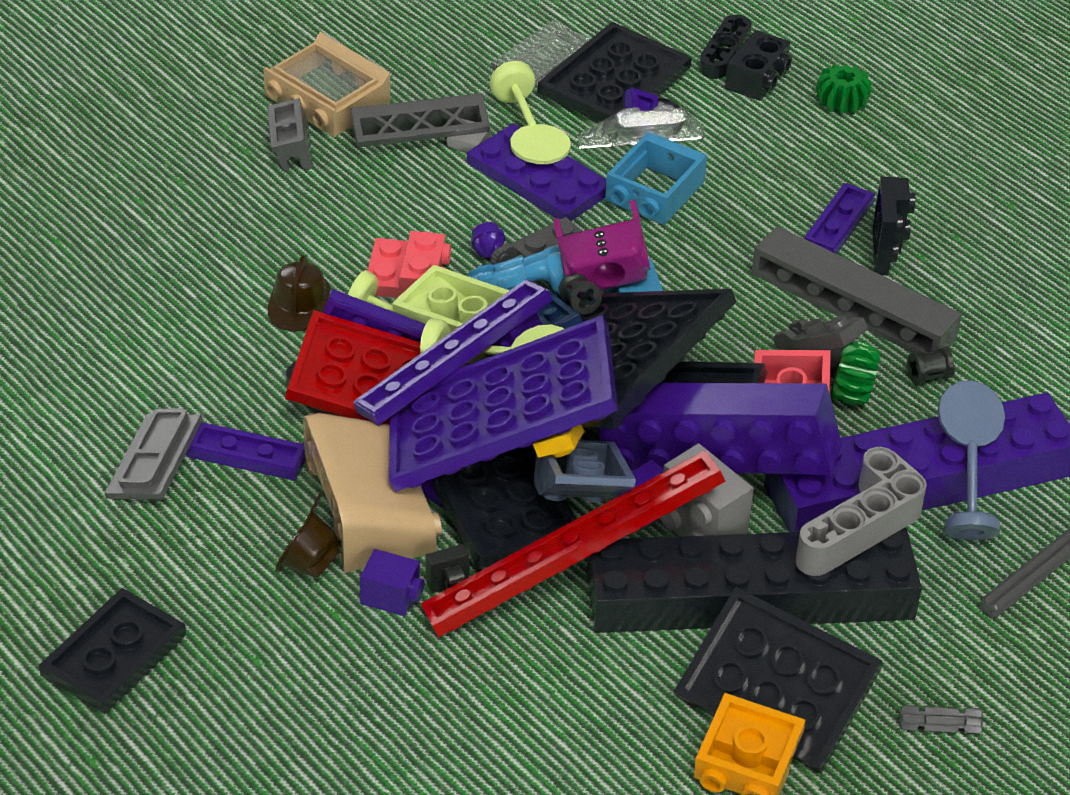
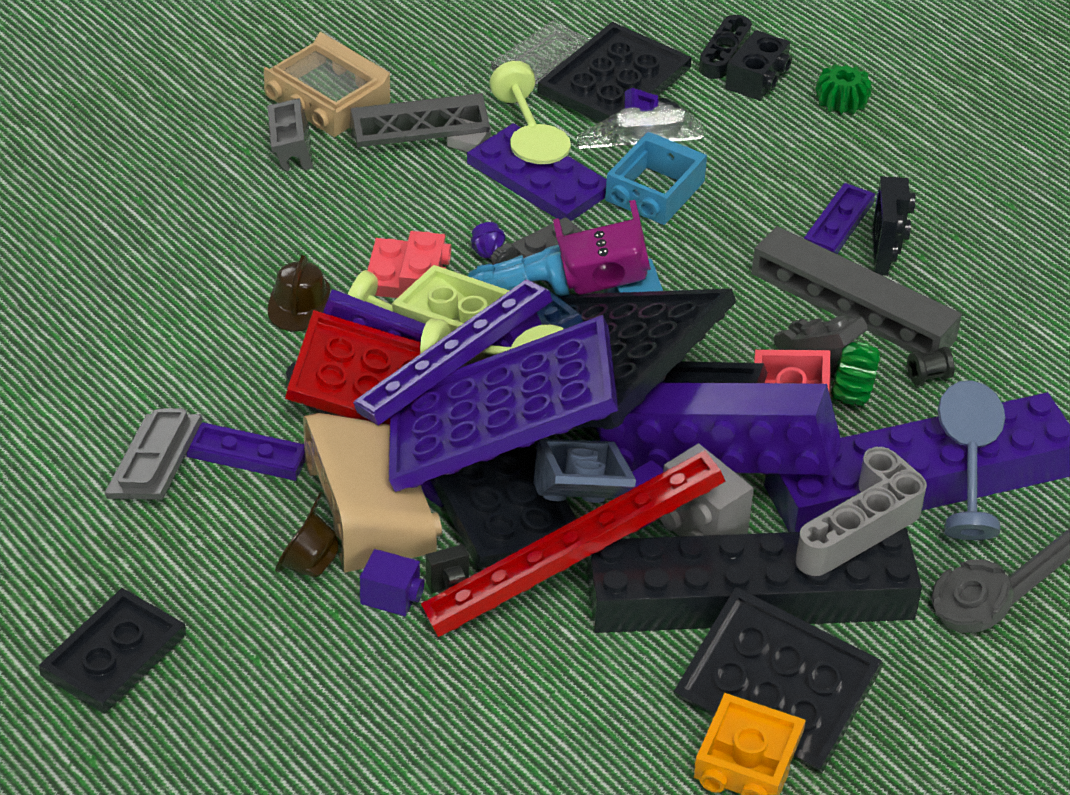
(559, 444): yellow plate -> none
(580, 303): pearl dark grey bush -> none
(940, 719): dark grey axle -> none
(972, 596): none -> dark grey tile

